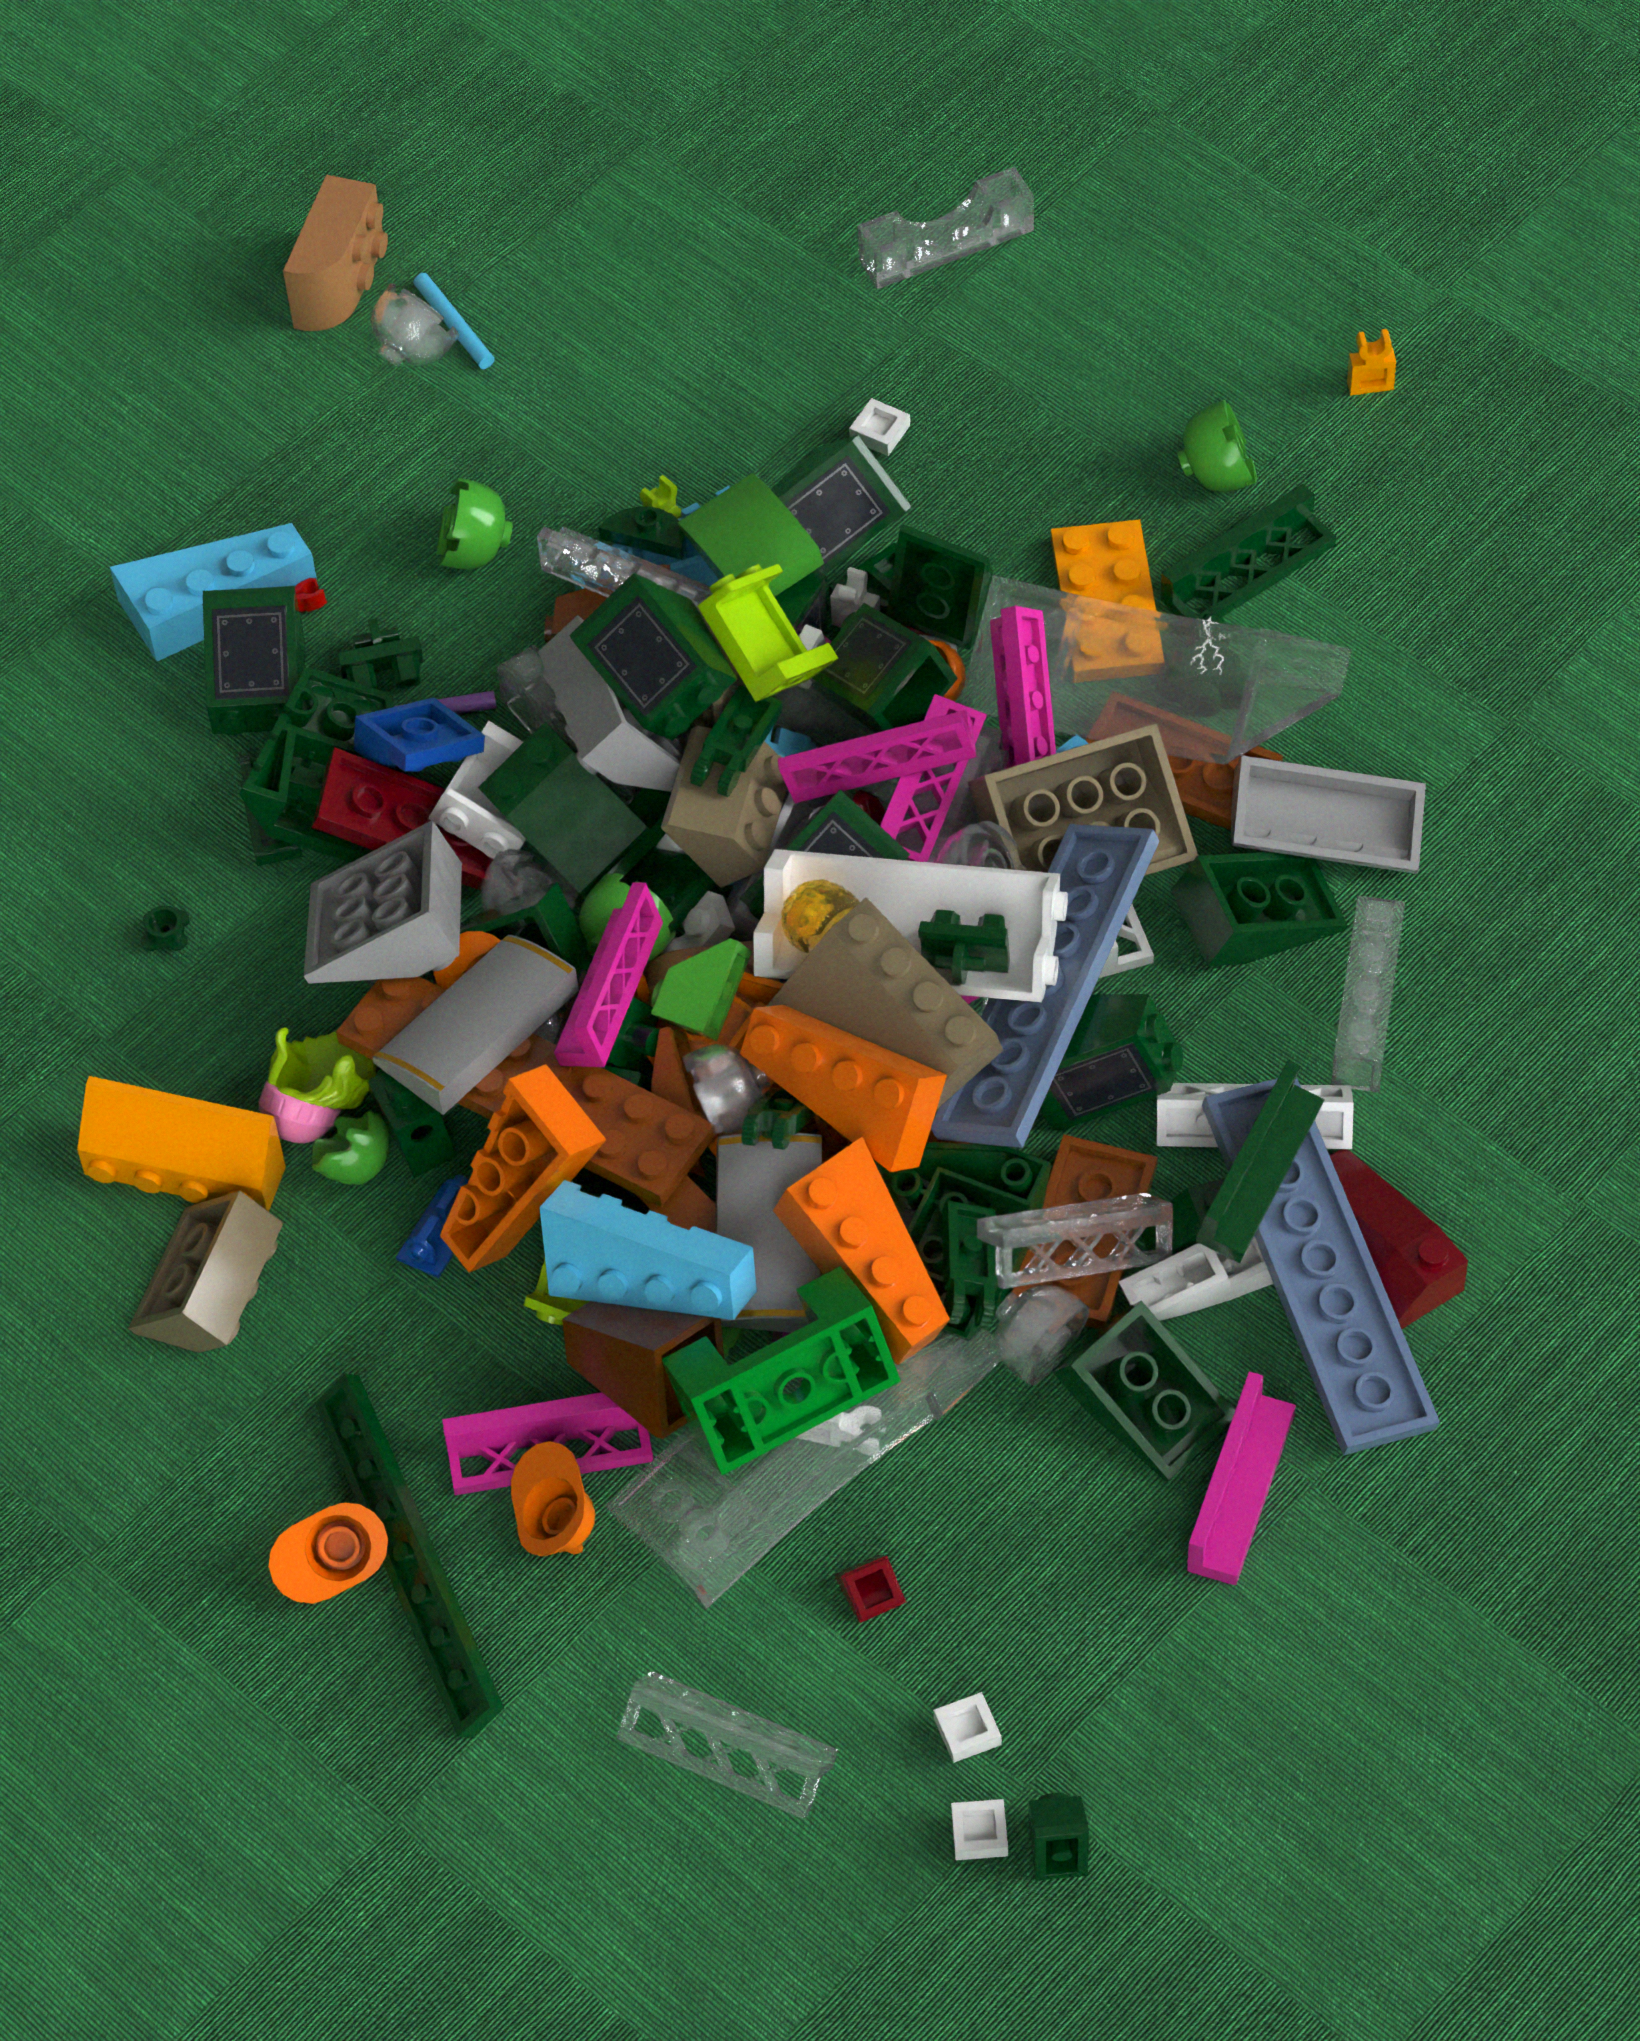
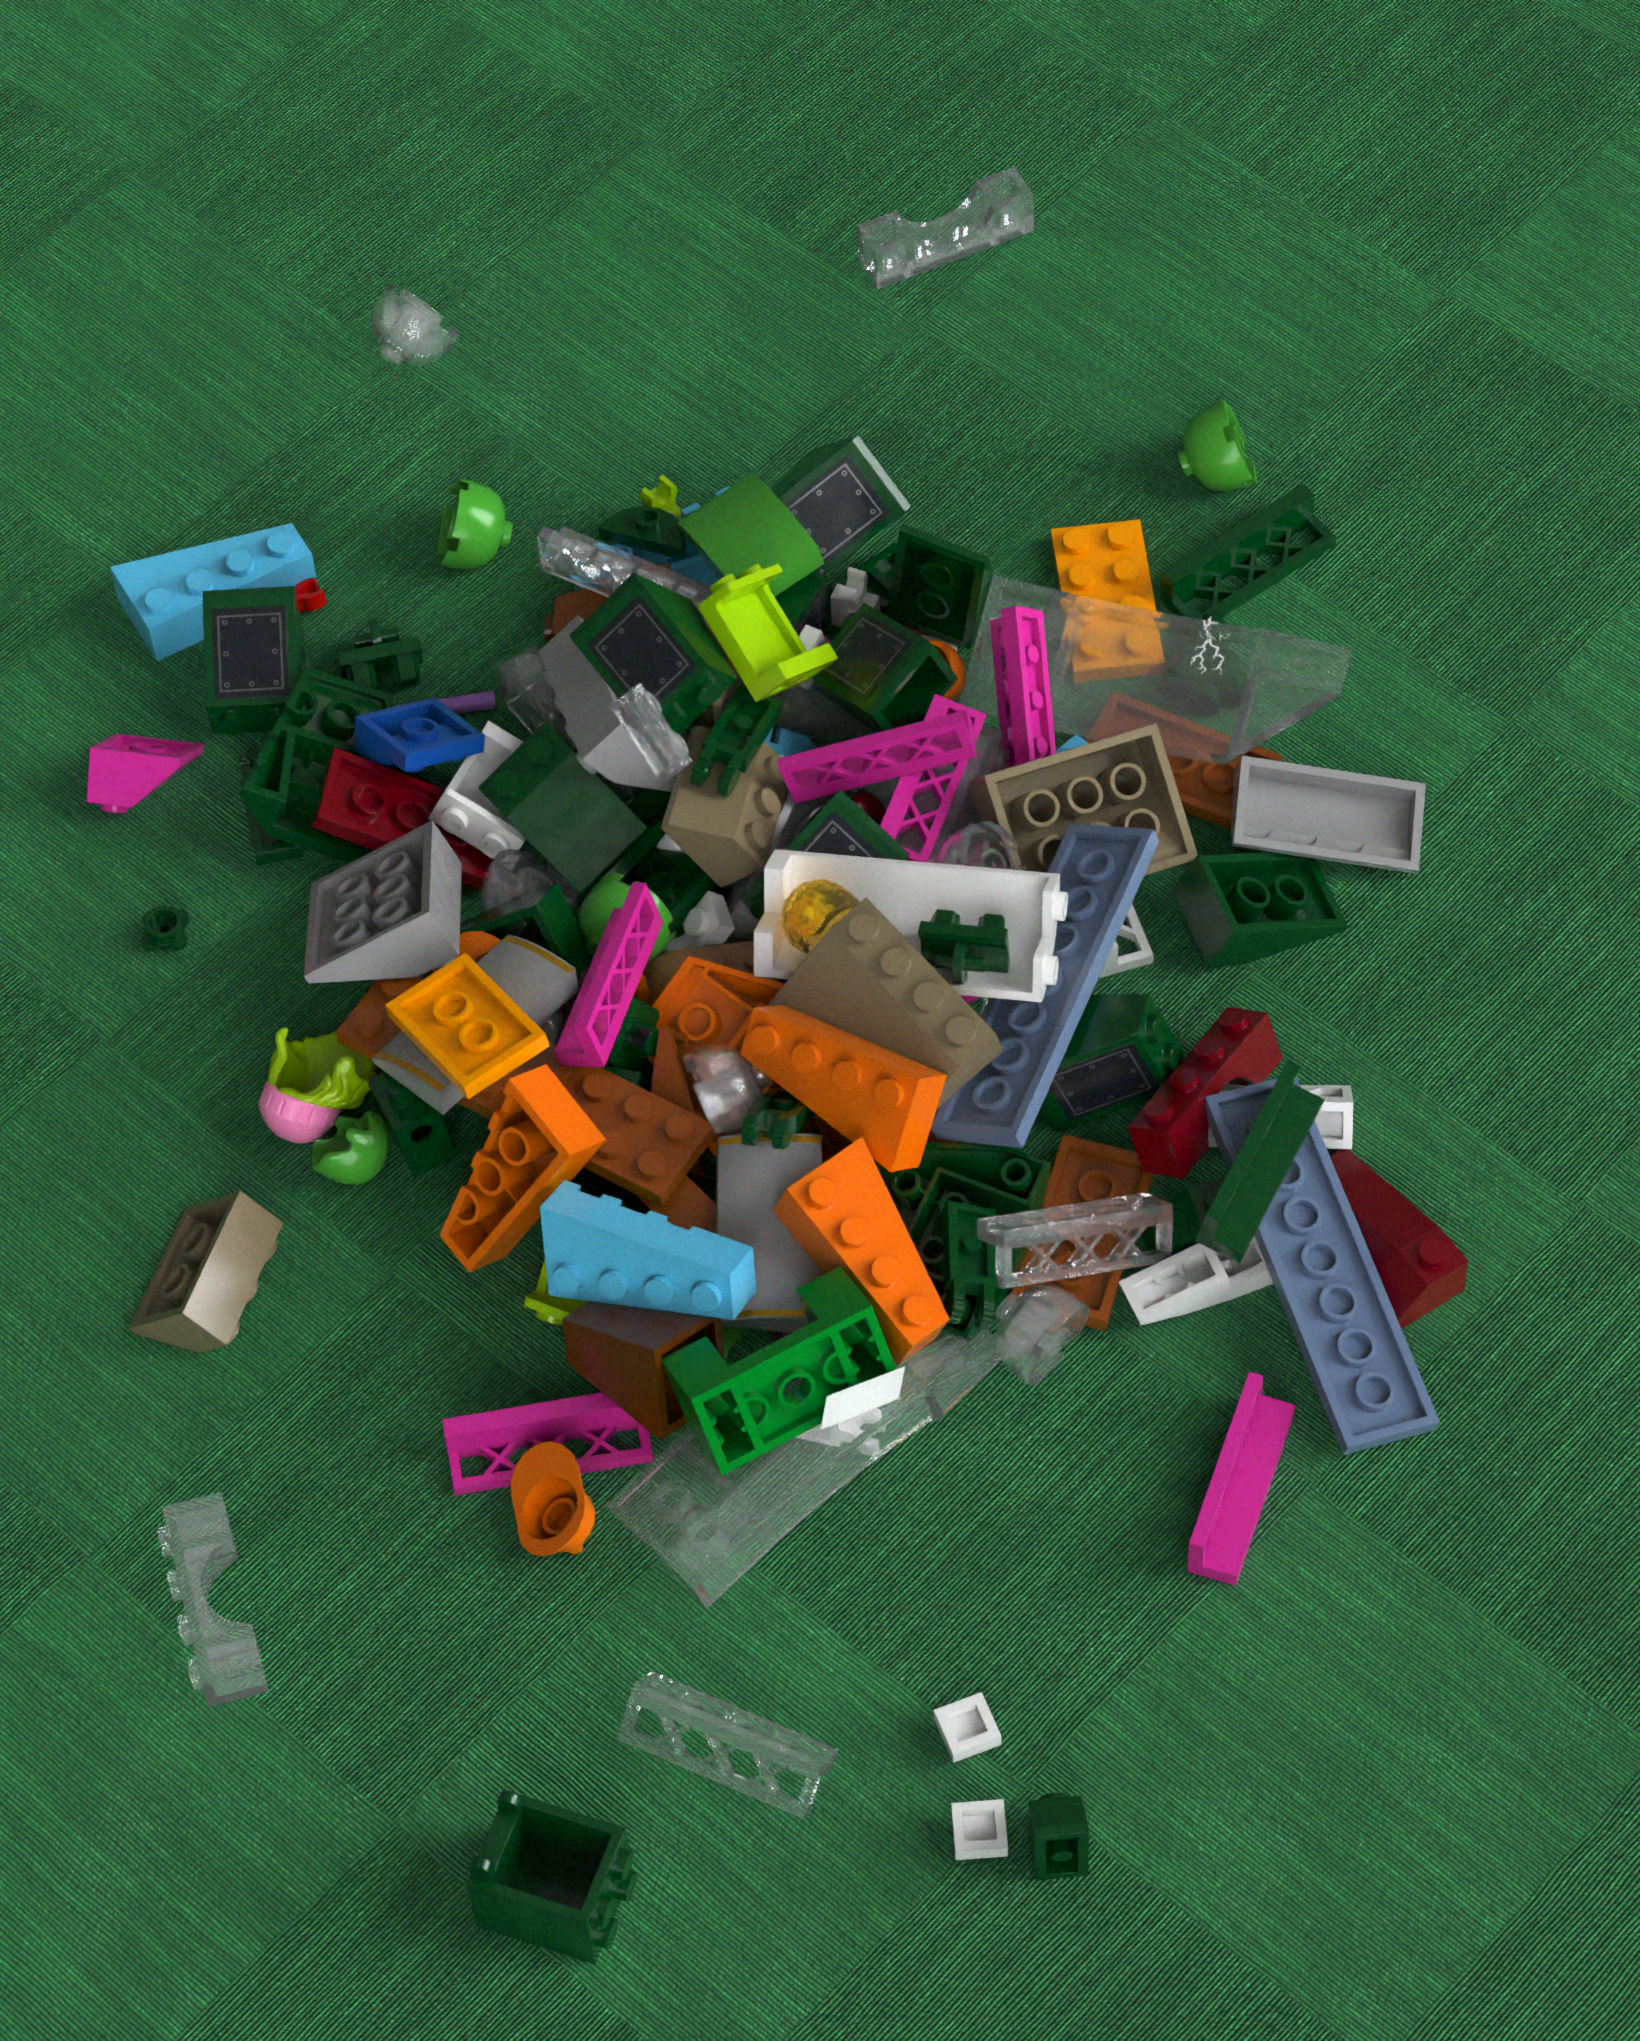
(133, 767): none -> dark pink slope
(177, 1144): light orange slope -> none
(225, 1651): none -> clear arch
(328, 1553): orange piece -> none
(335, 254): medium nougat brick -> none
(410, 1557): dark green plate -> none
(424, 1246): blue hinge -> none
(452, 318): medium azure bar -> none
(467, 1025): none -> light orange plate
(551, 1877): none -> dark green container
(651, 733): none -> clear plate
(701, 989): bright green slope -> none
(861, 1397): none -> white sticker
(870, 1587): dark red slope -> none
(880, 426): white plate -> none
(1146, 1391): dark green slope -> none
(1174, 1124): none -> dark red arch
(1368, 993): clear brick -> none
(1372, 366): light orange plate -> none

